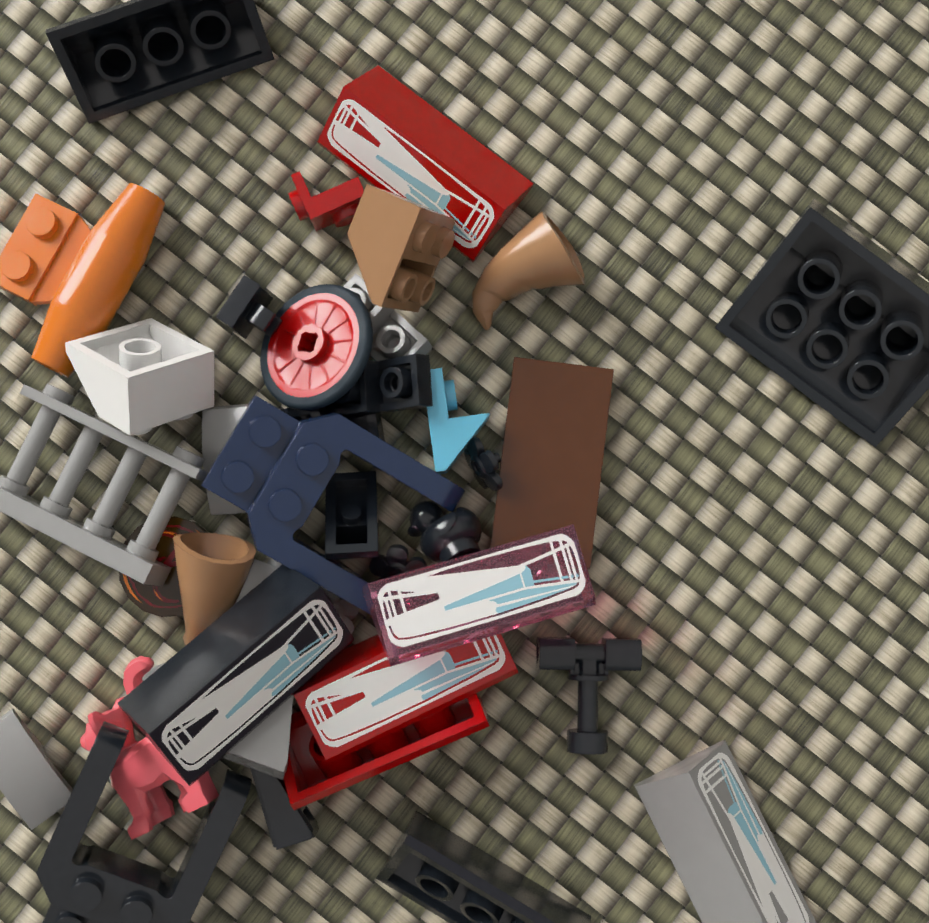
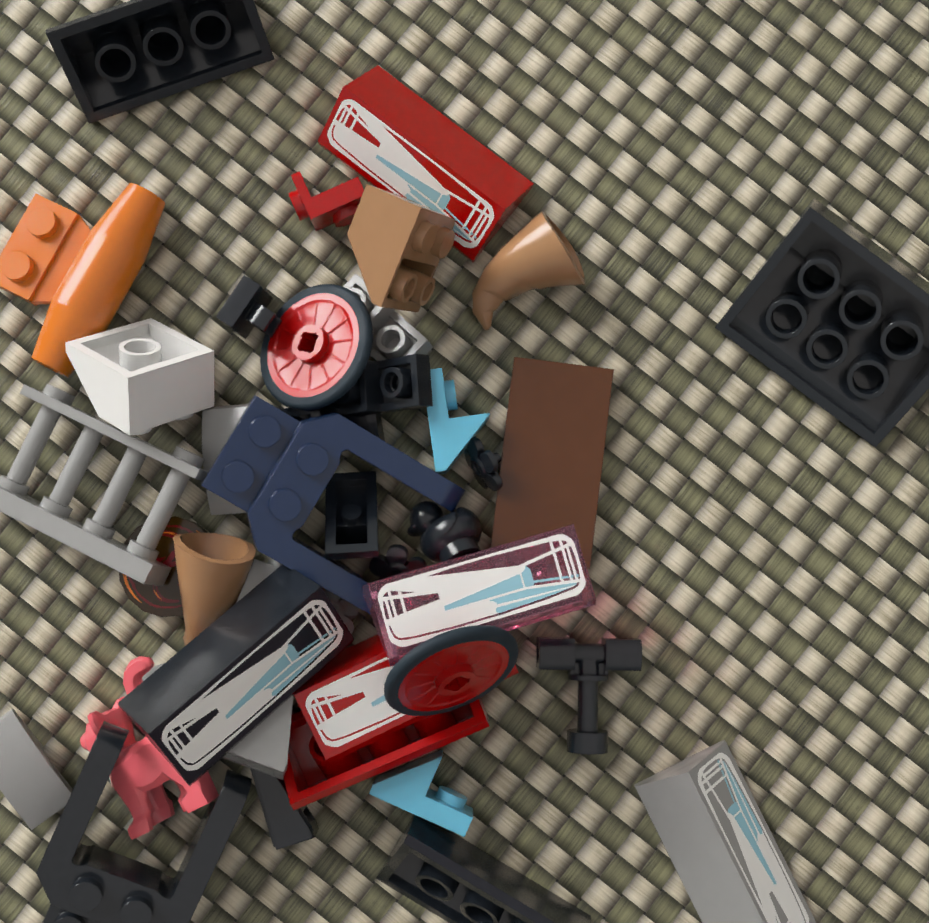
(409, 790): none -> medium azure slope
(451, 670): none -> red wheel

